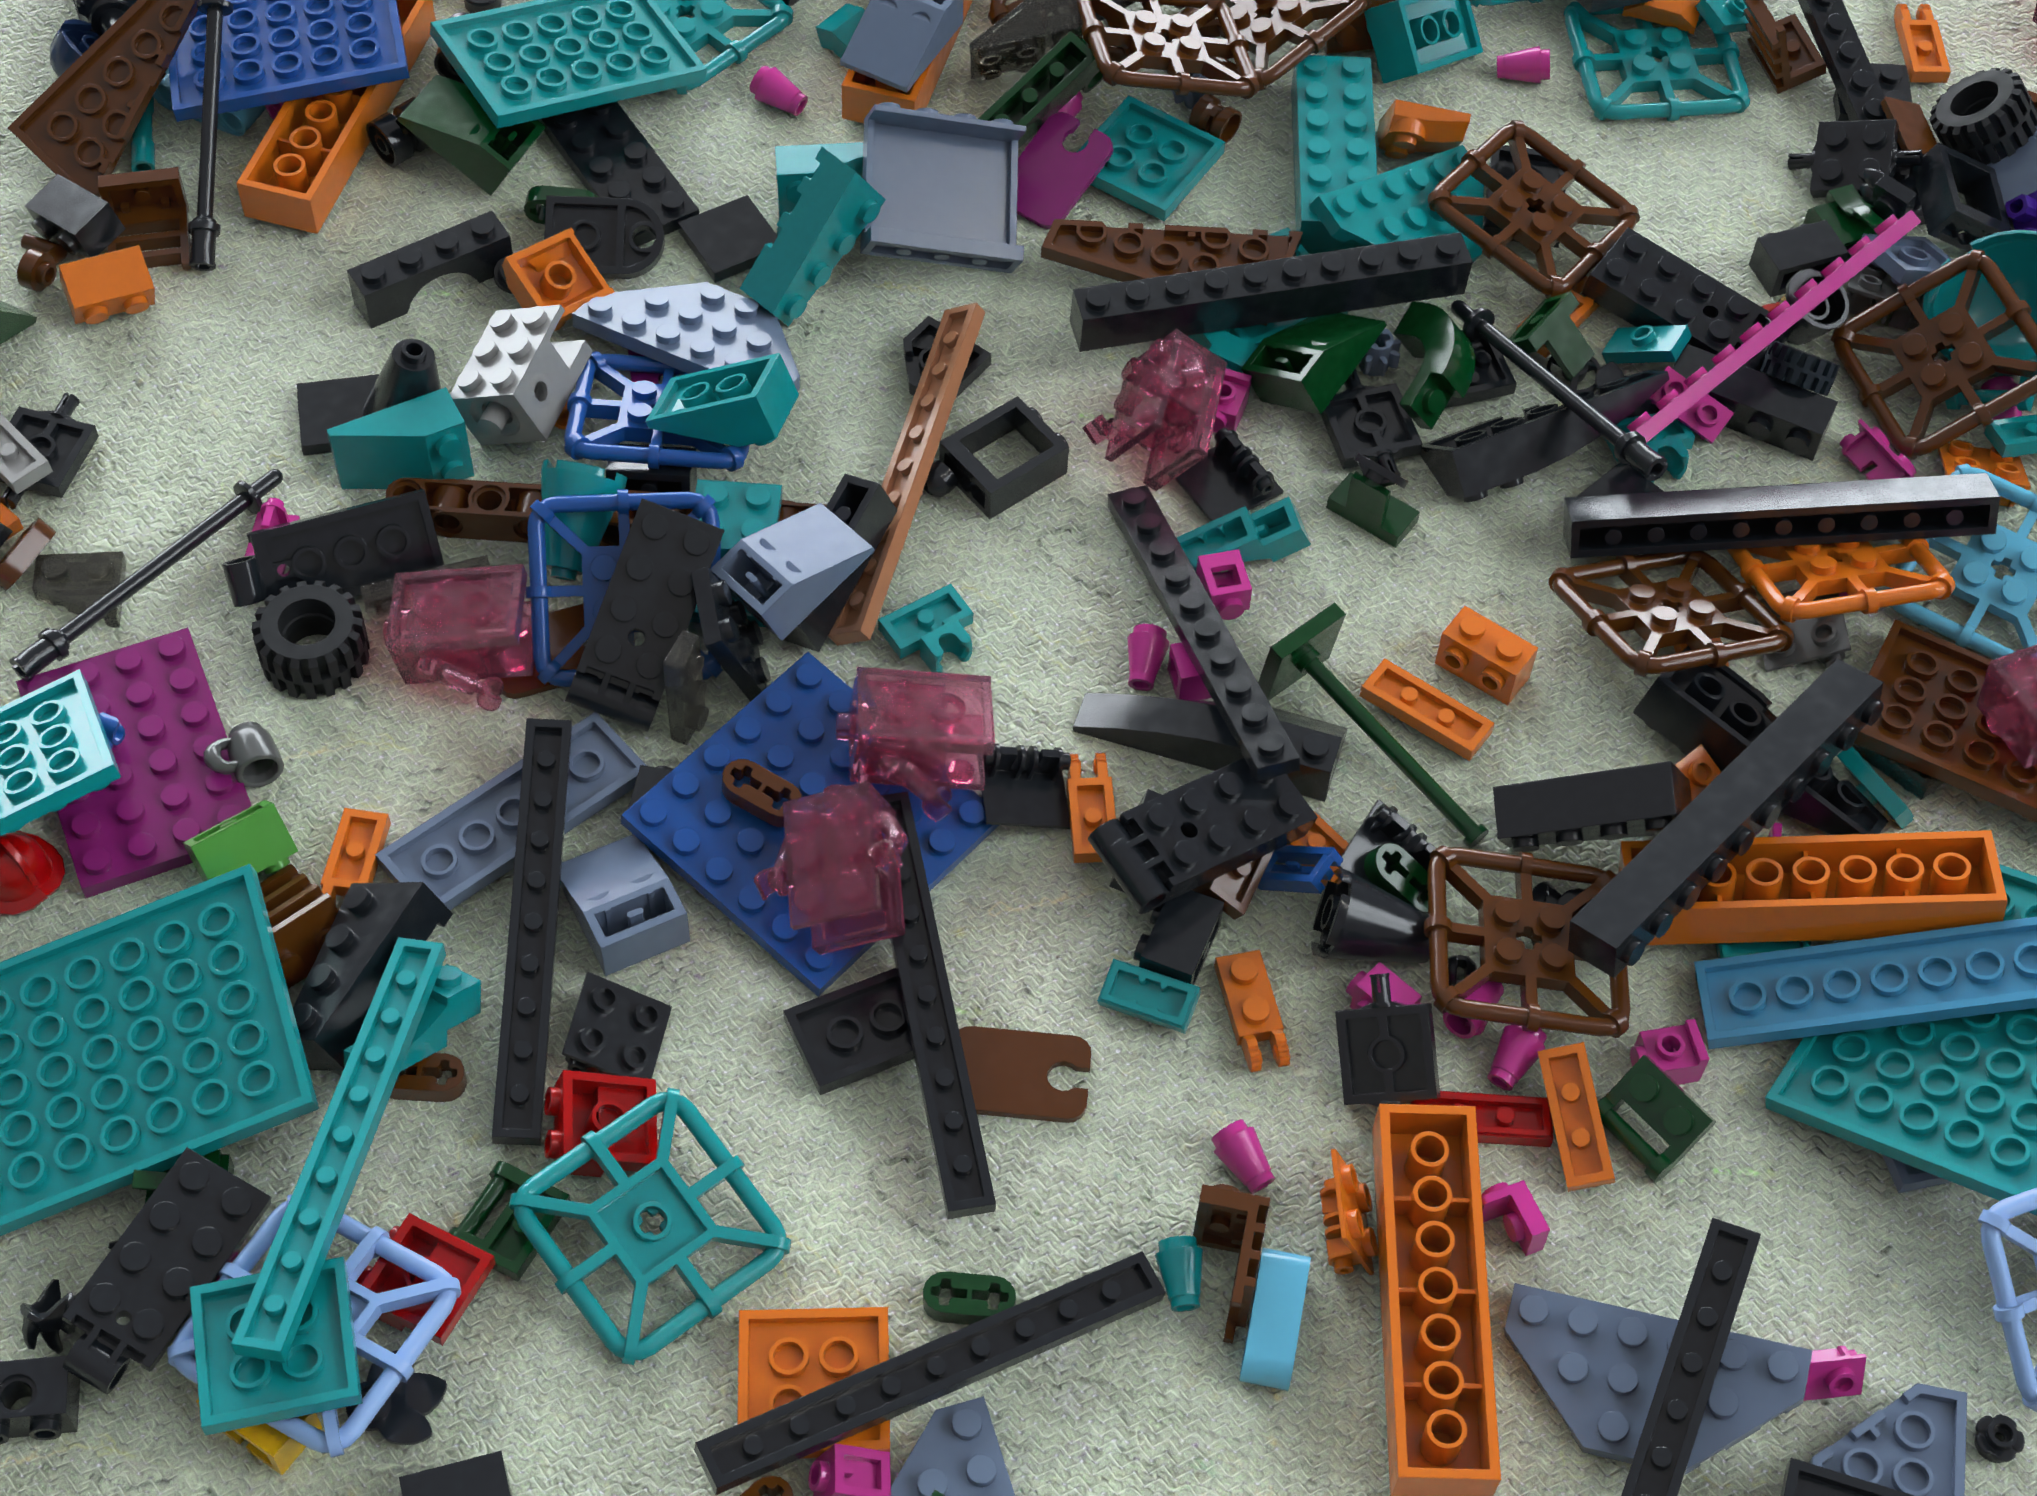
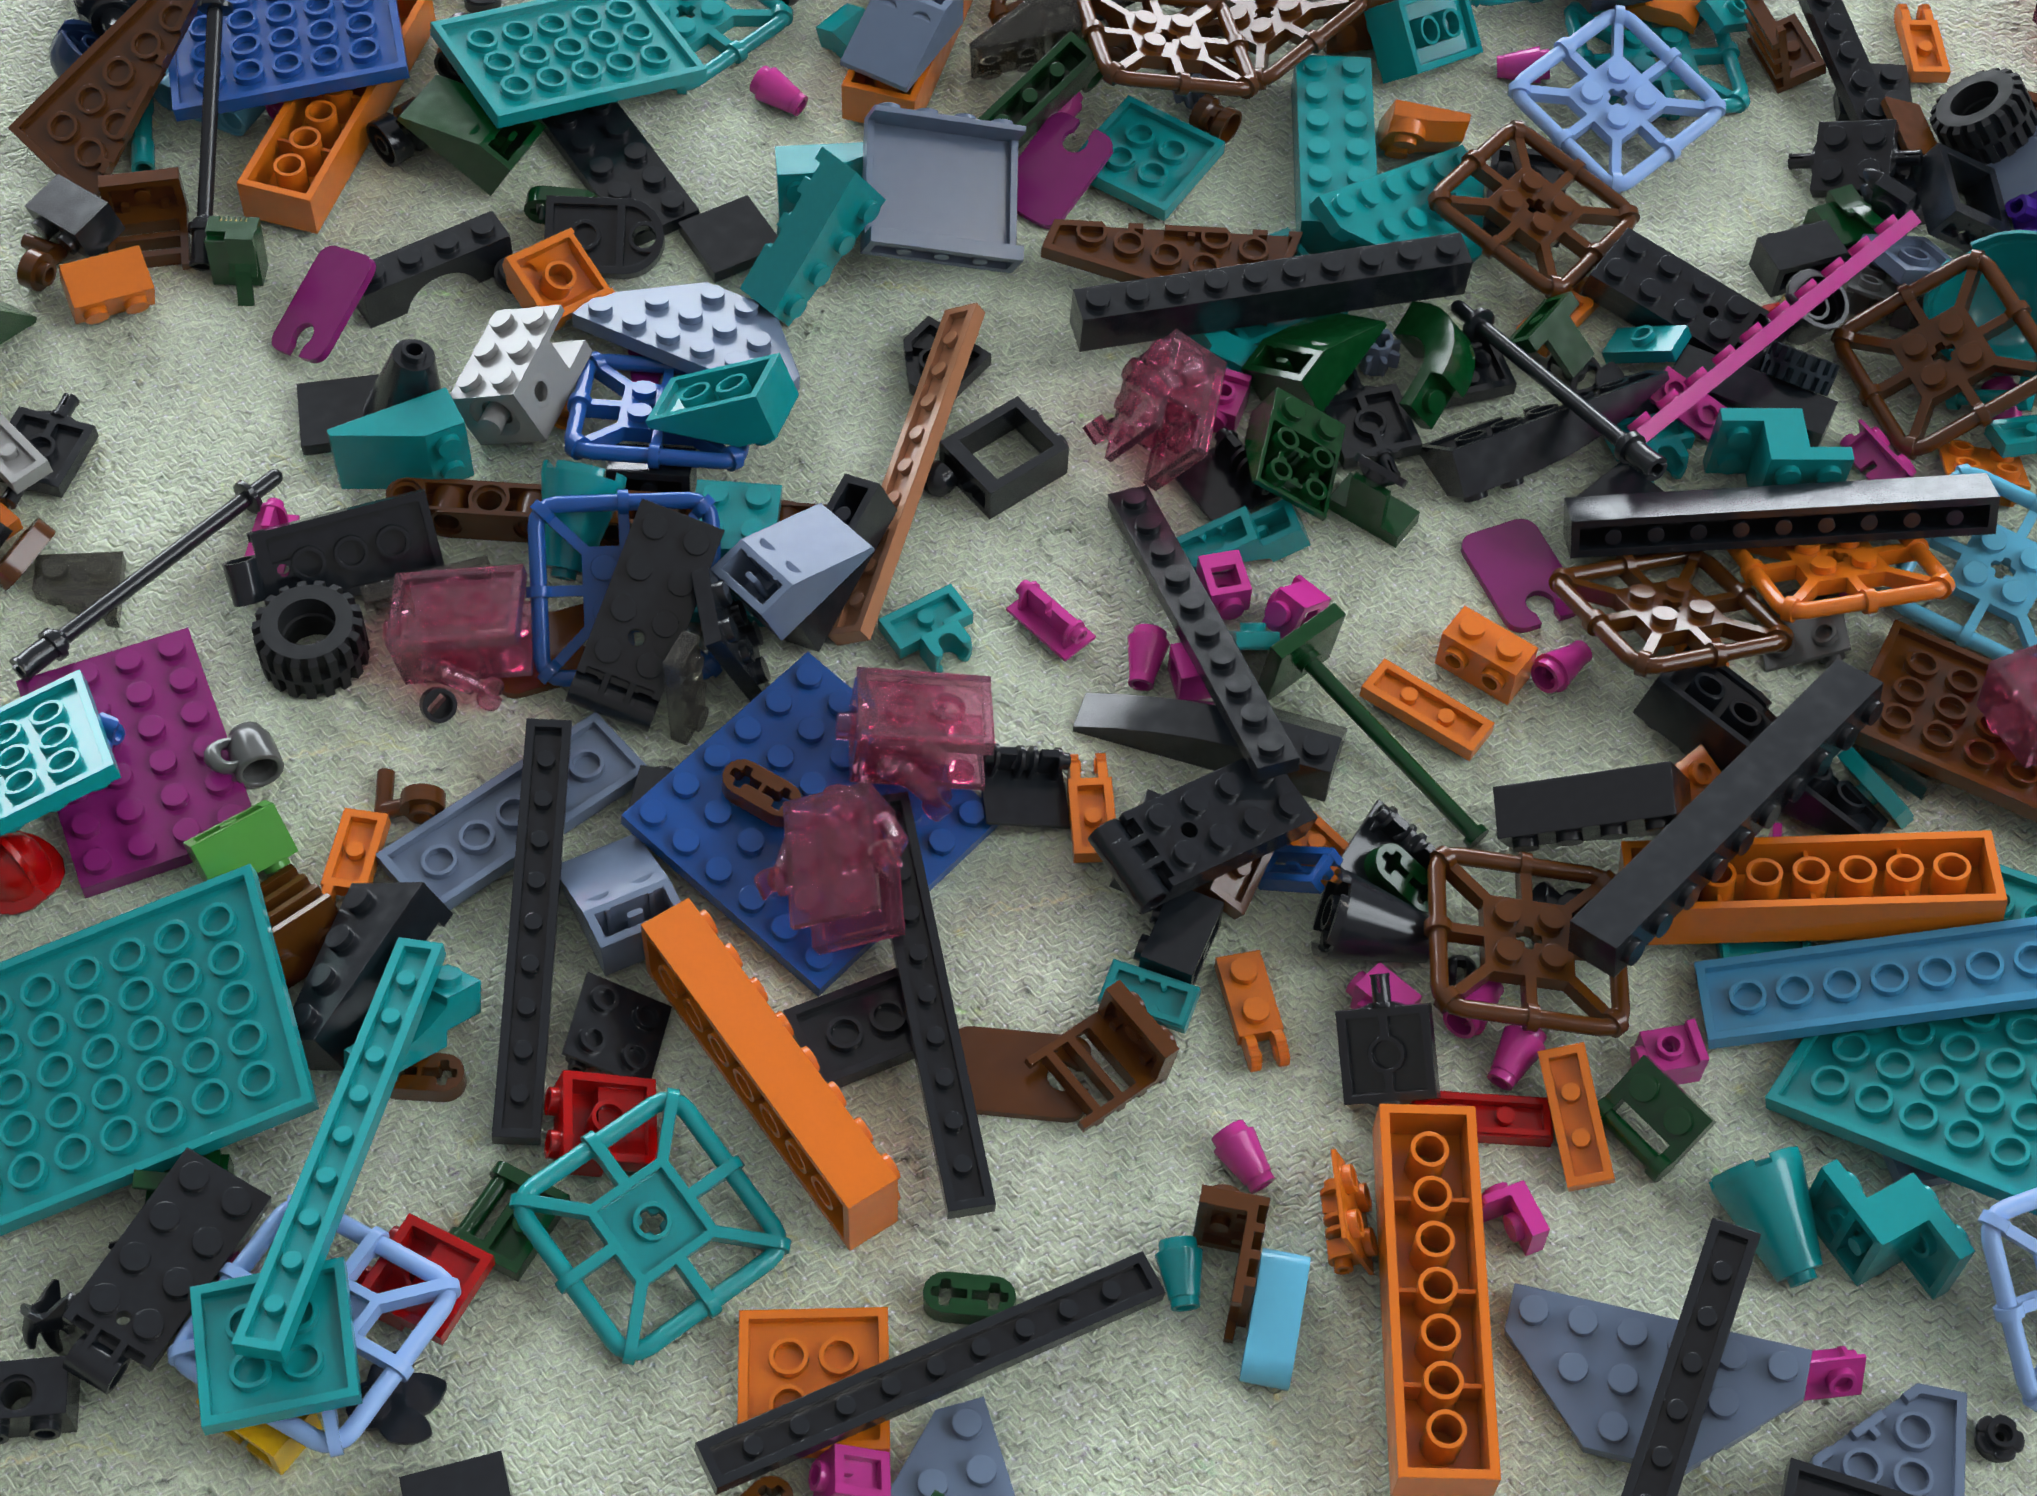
(237, 254): none -> dark green piece
(324, 302): none -> magenta piece
(417, 801): none -> reddish brown plate
(443, 710): none -> black hinge
(772, 1073): none -> orange brick
(1049, 620): none -> dark pink hinge
(1129, 1042): none -> reddish brown plate
(1254, 637): none -> teal plate
(1290, 604): none -> dark pink brick
(1294, 451): none -> dark green slope
(1511, 566): none -> magenta piece
(1559, 667): none -> dark pink cone
(1619, 78): none -> light blue plate
(1772, 449): none -> teal bracket
(1774, 1201): none -> teal cone
(1888, 1228): none -> teal bracket

